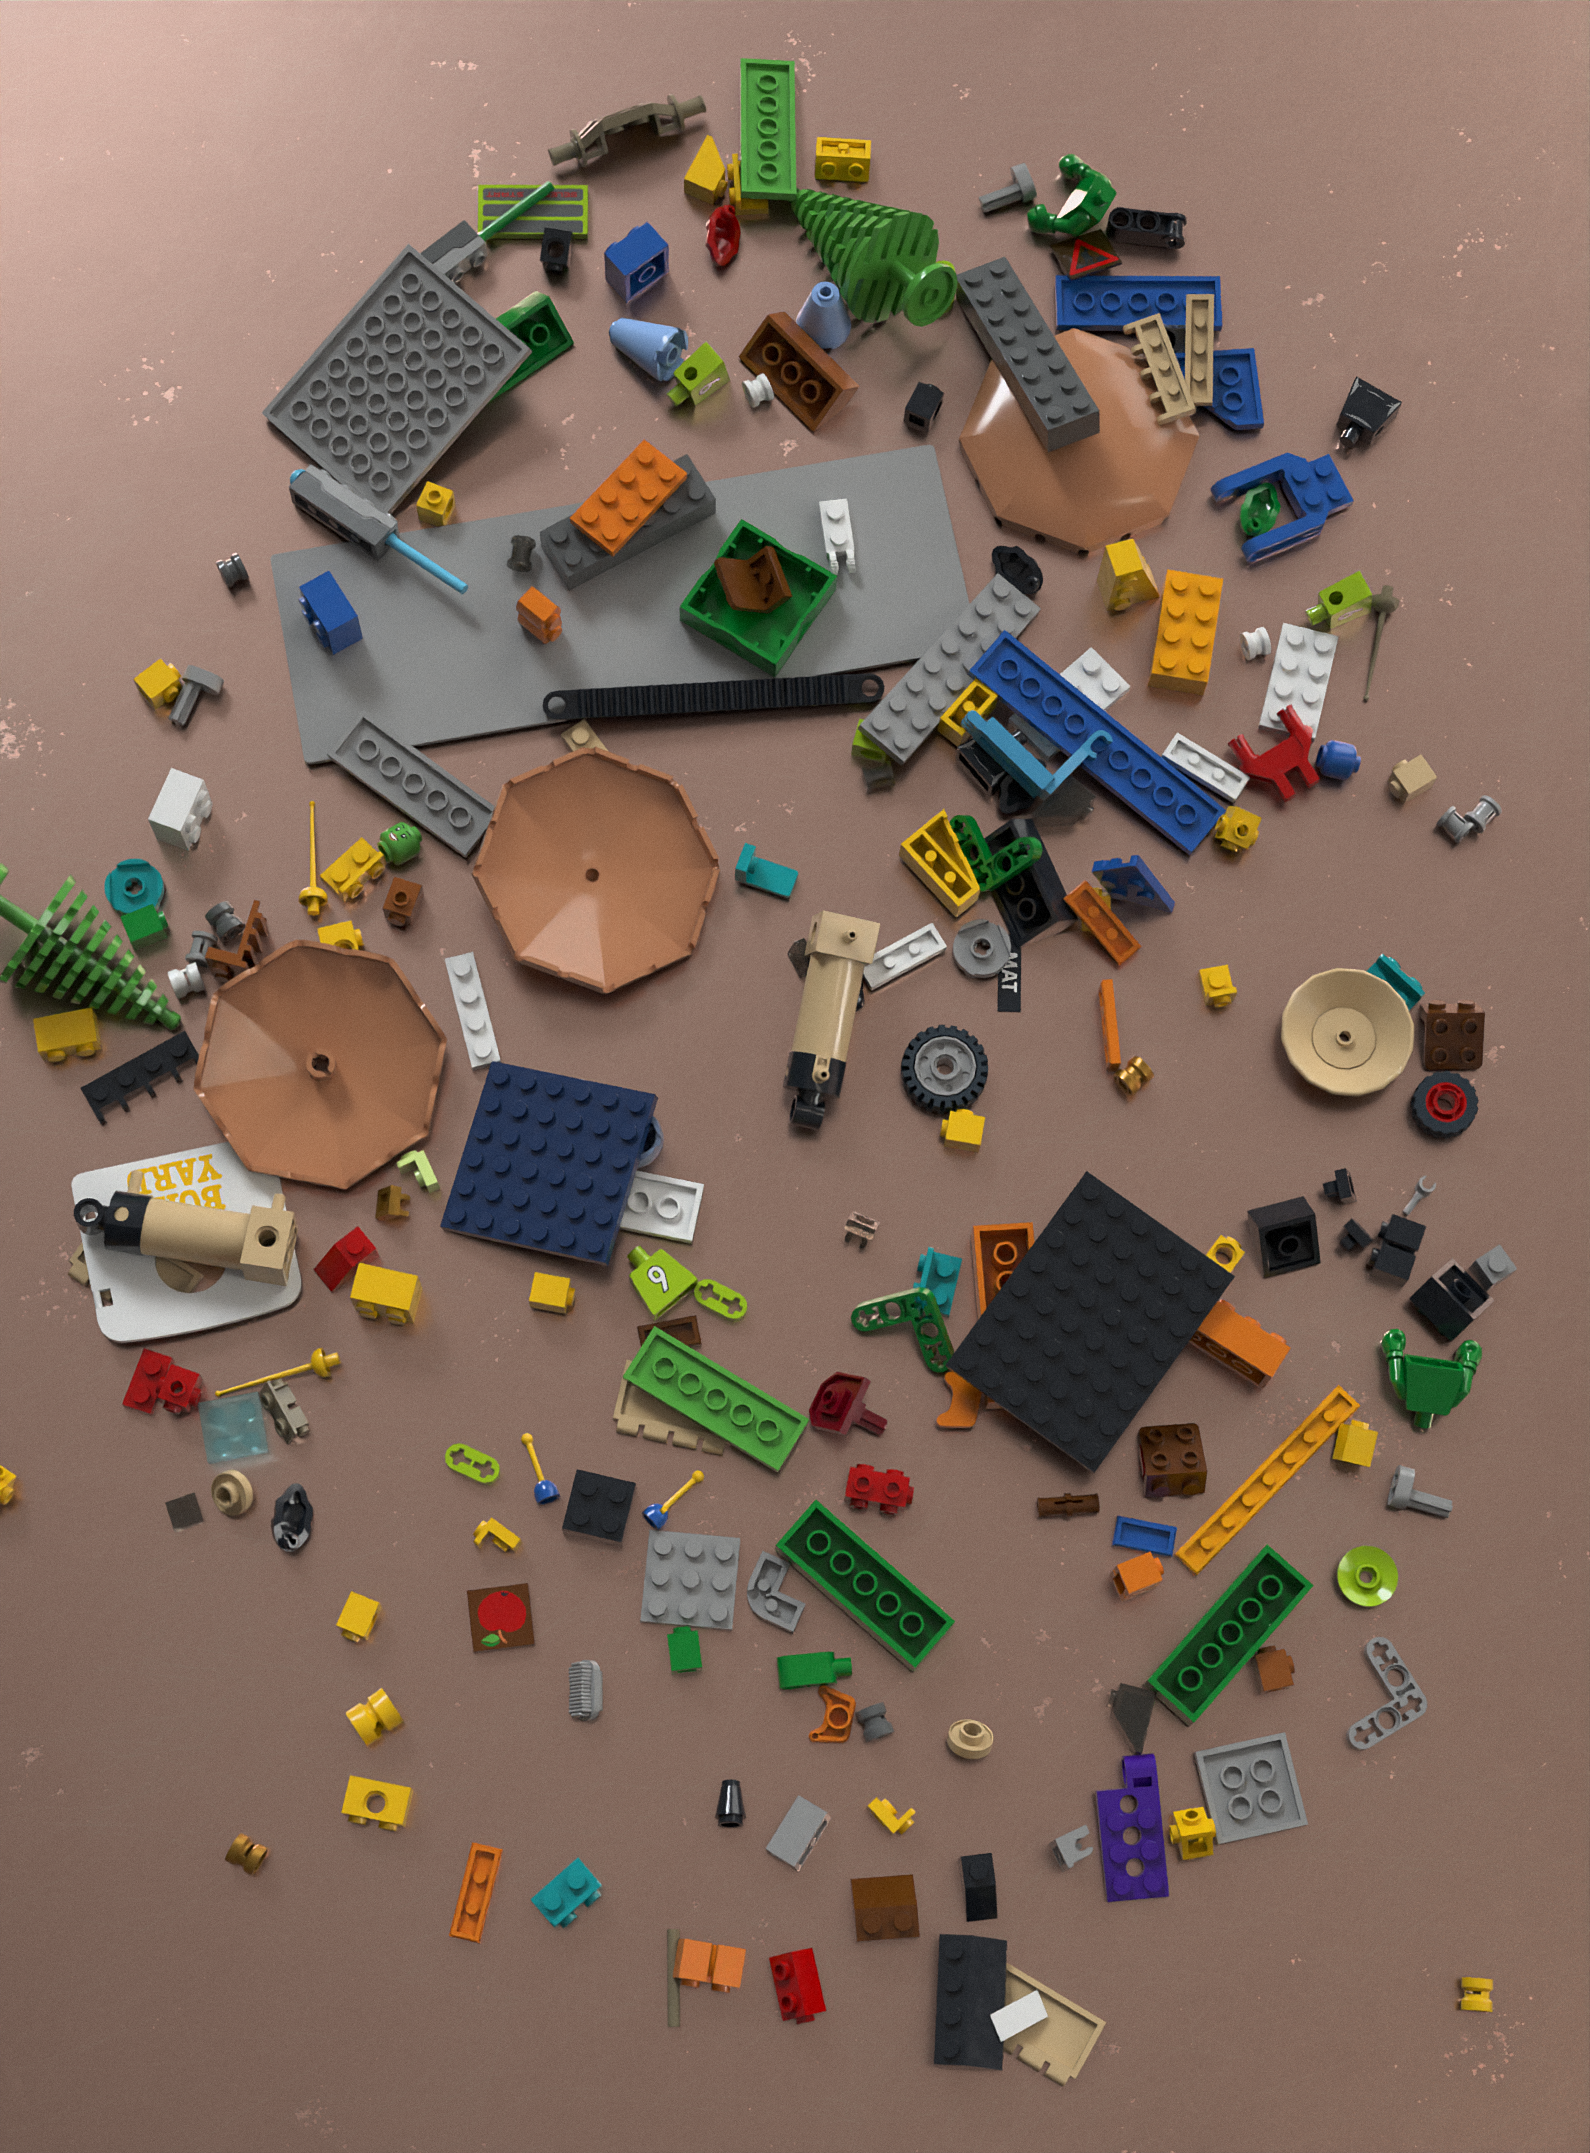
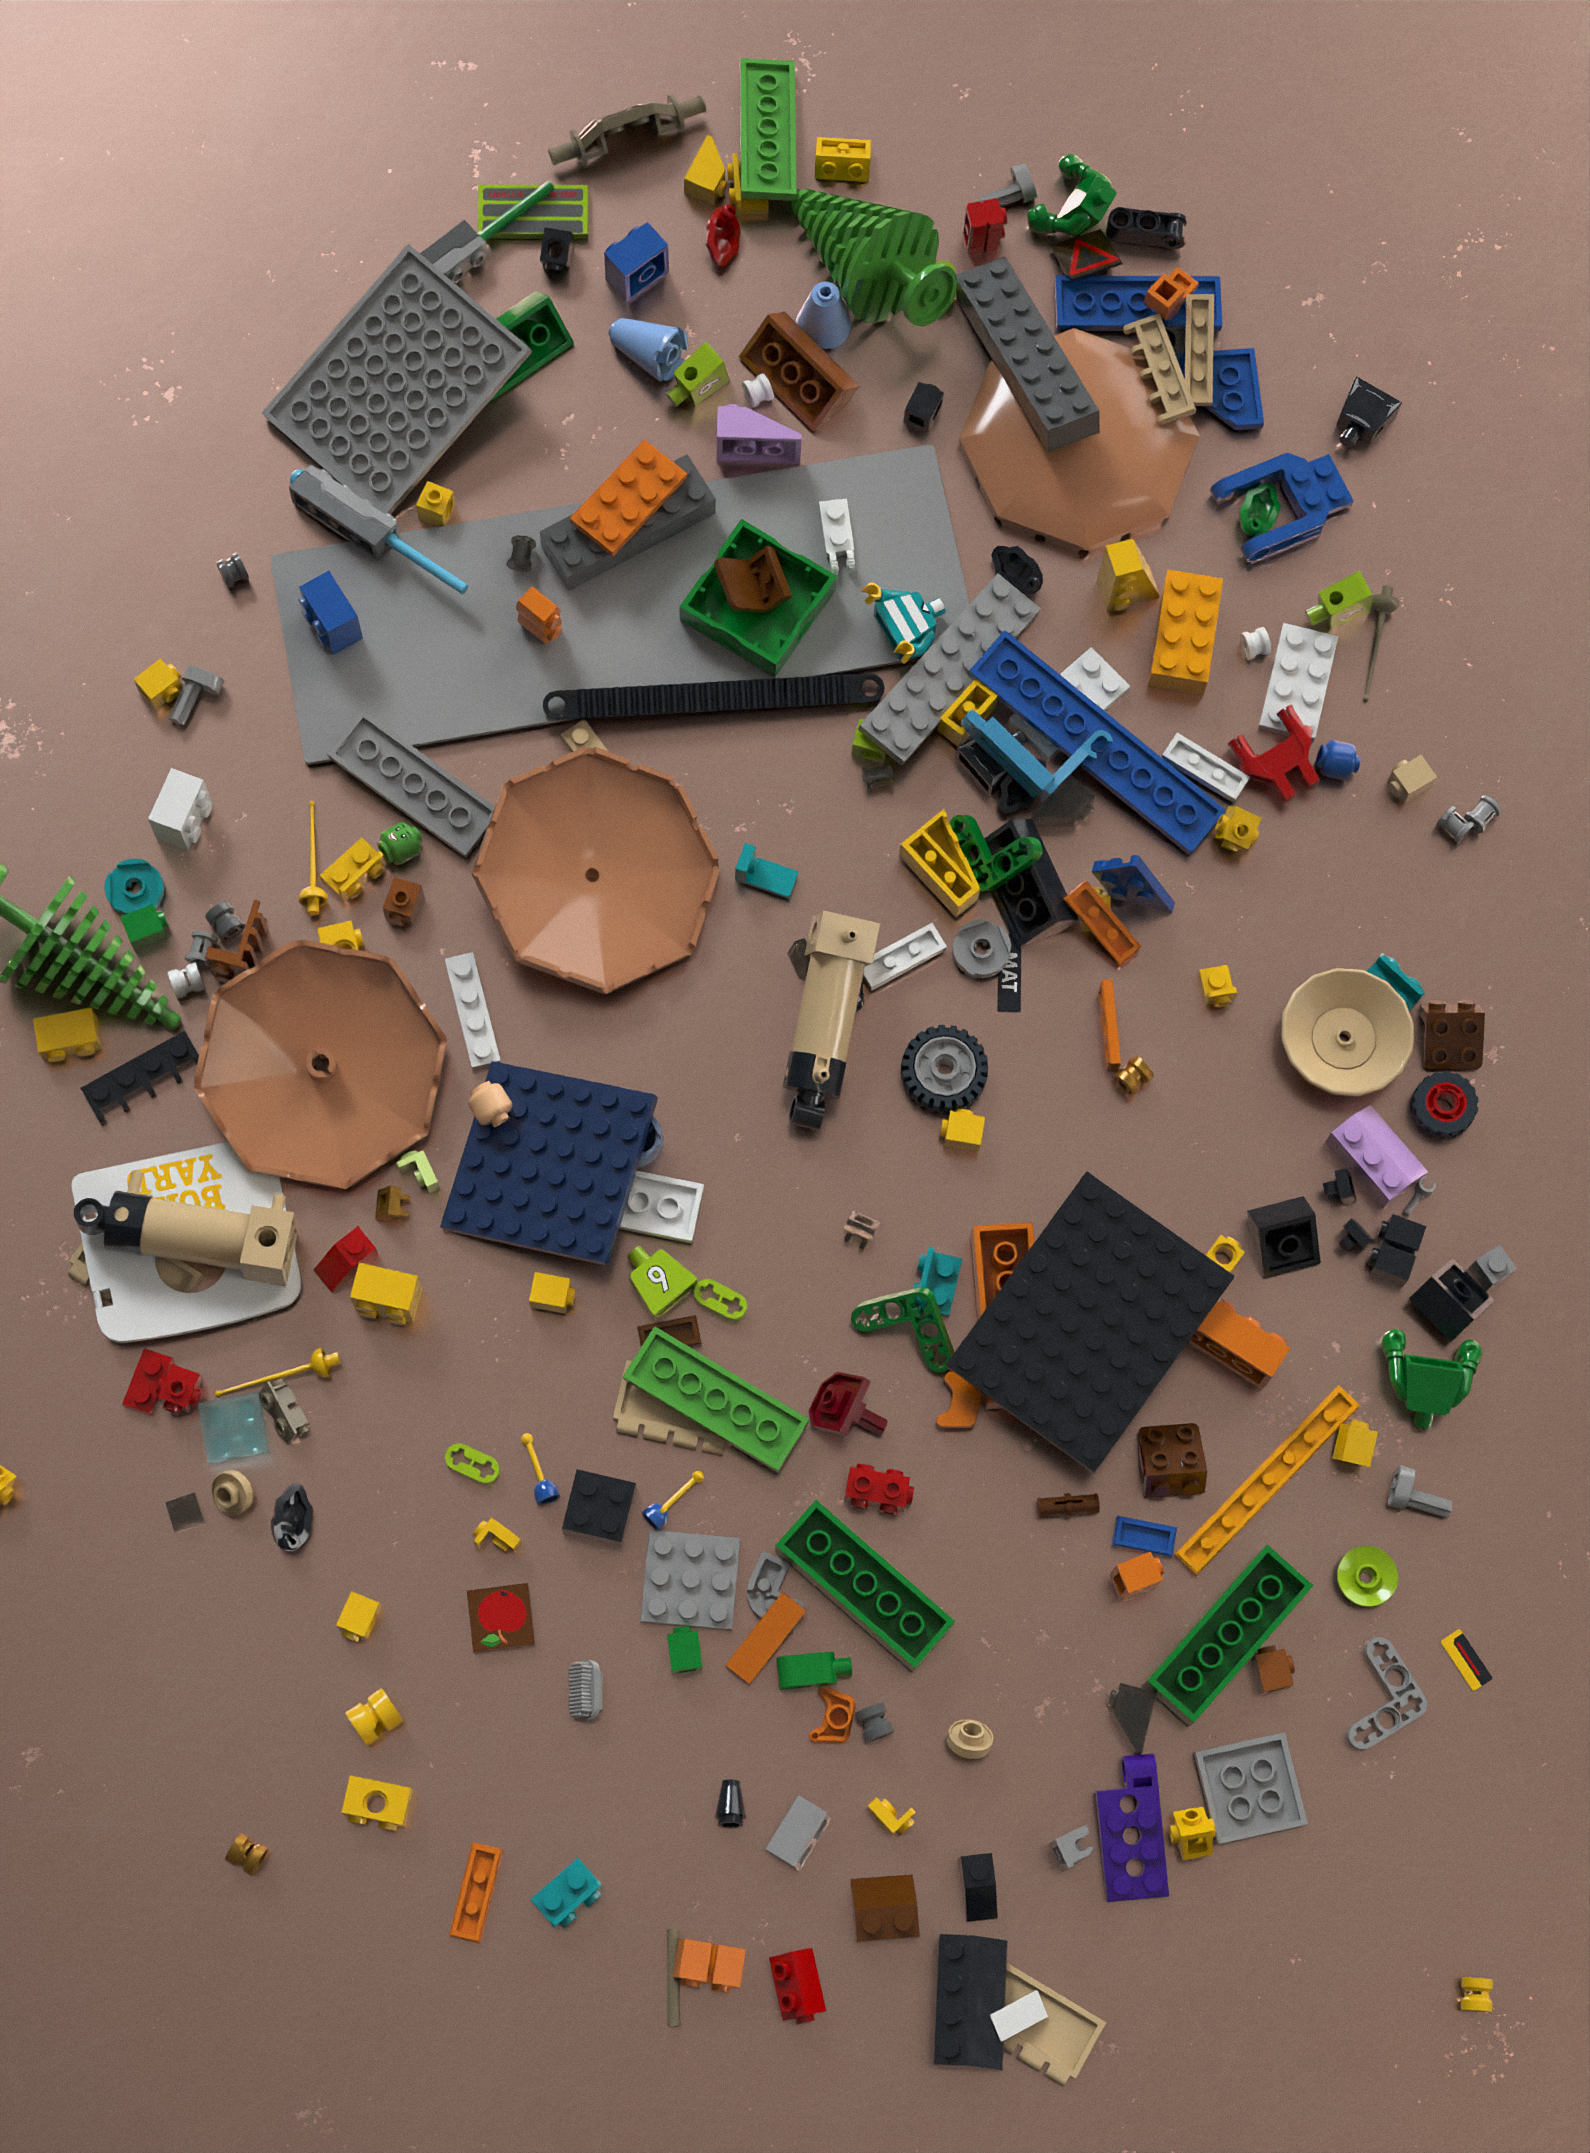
(490, 1104): none -> light nougat head
(754, 438): none -> lavender slope
(766, 1637): none -> orange tile
(905, 619): none -> torso
(983, 226): none -> red brick
(1170, 293): none -> orange brick
(1376, 1155): none -> lavender slope
(1466, 1660): none -> sticker

